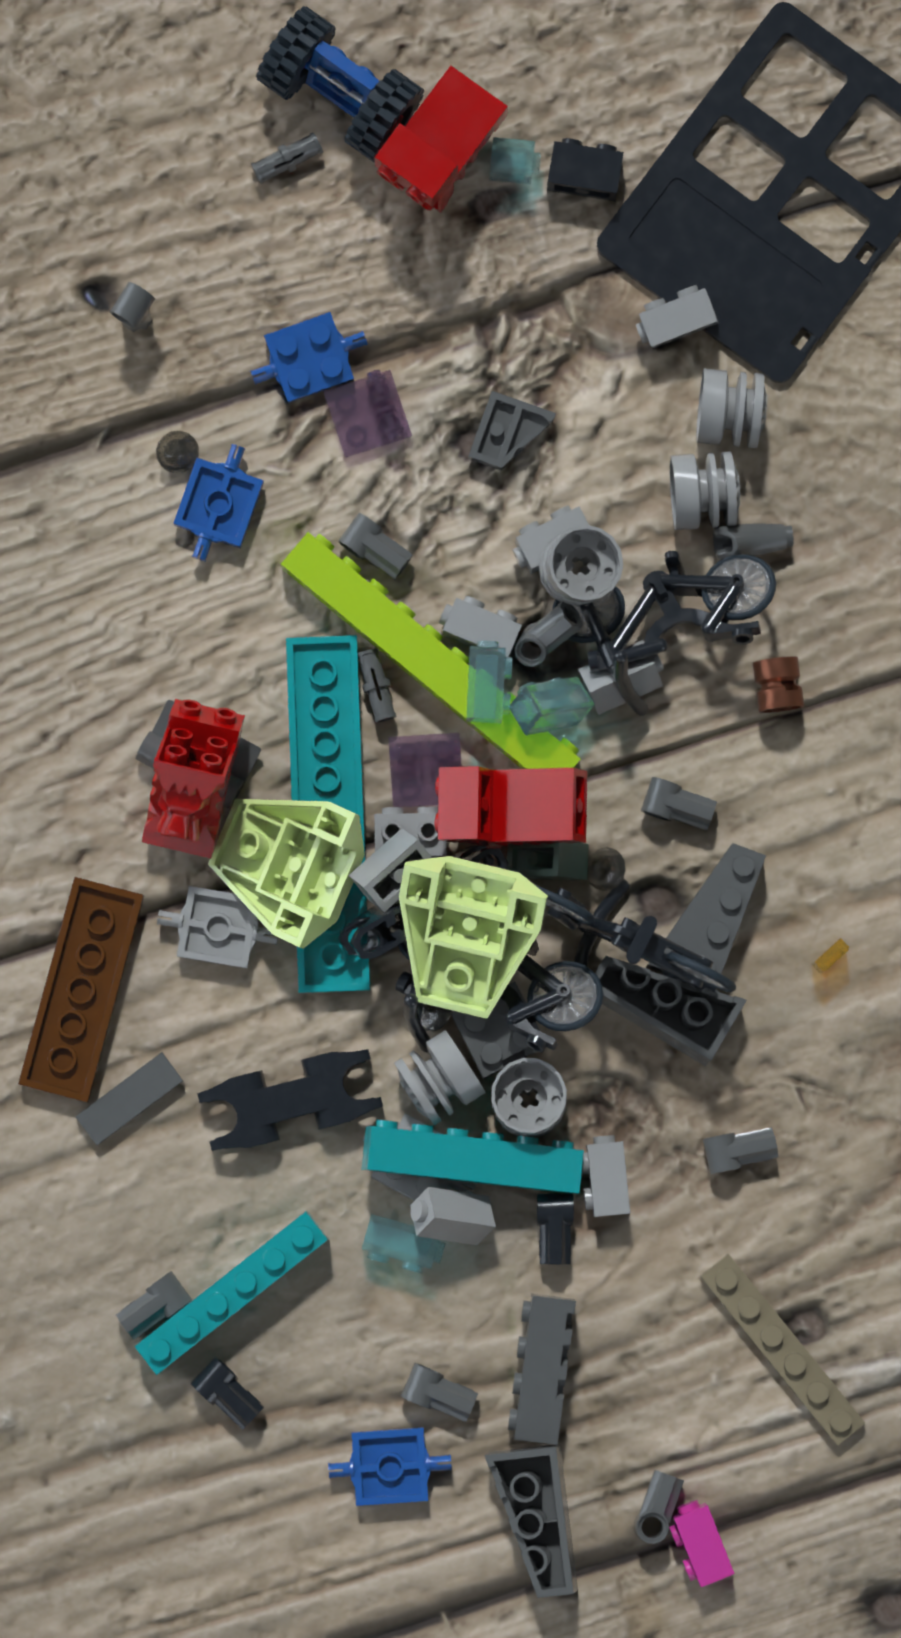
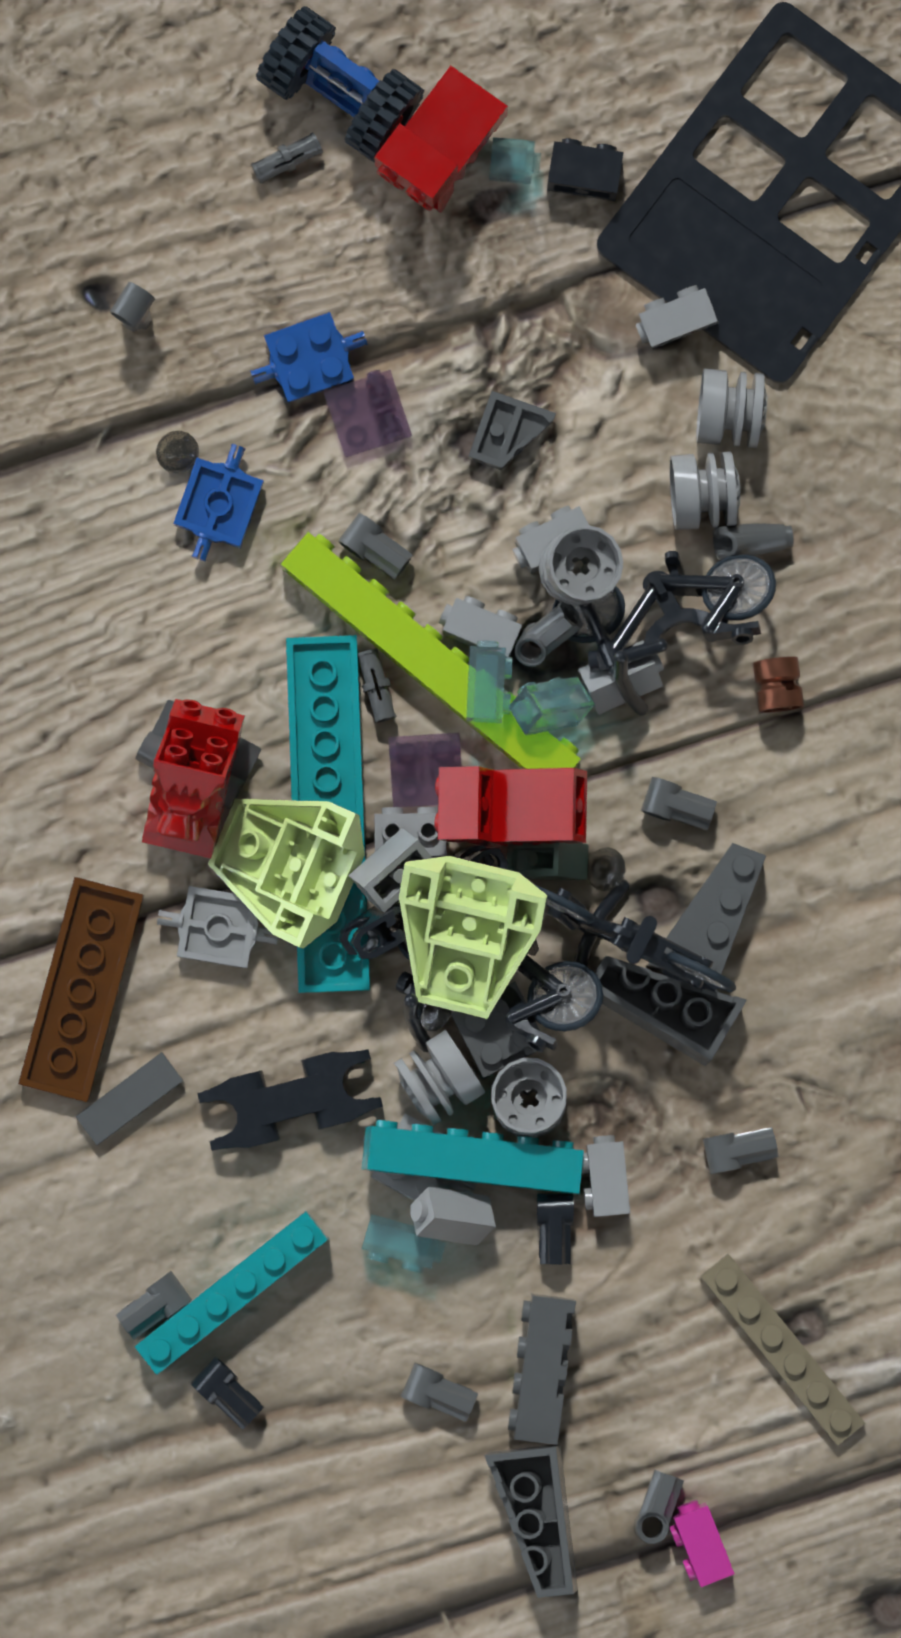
(389, 1466): blue plate -> none
(830, 956): clear yellow tile -> none

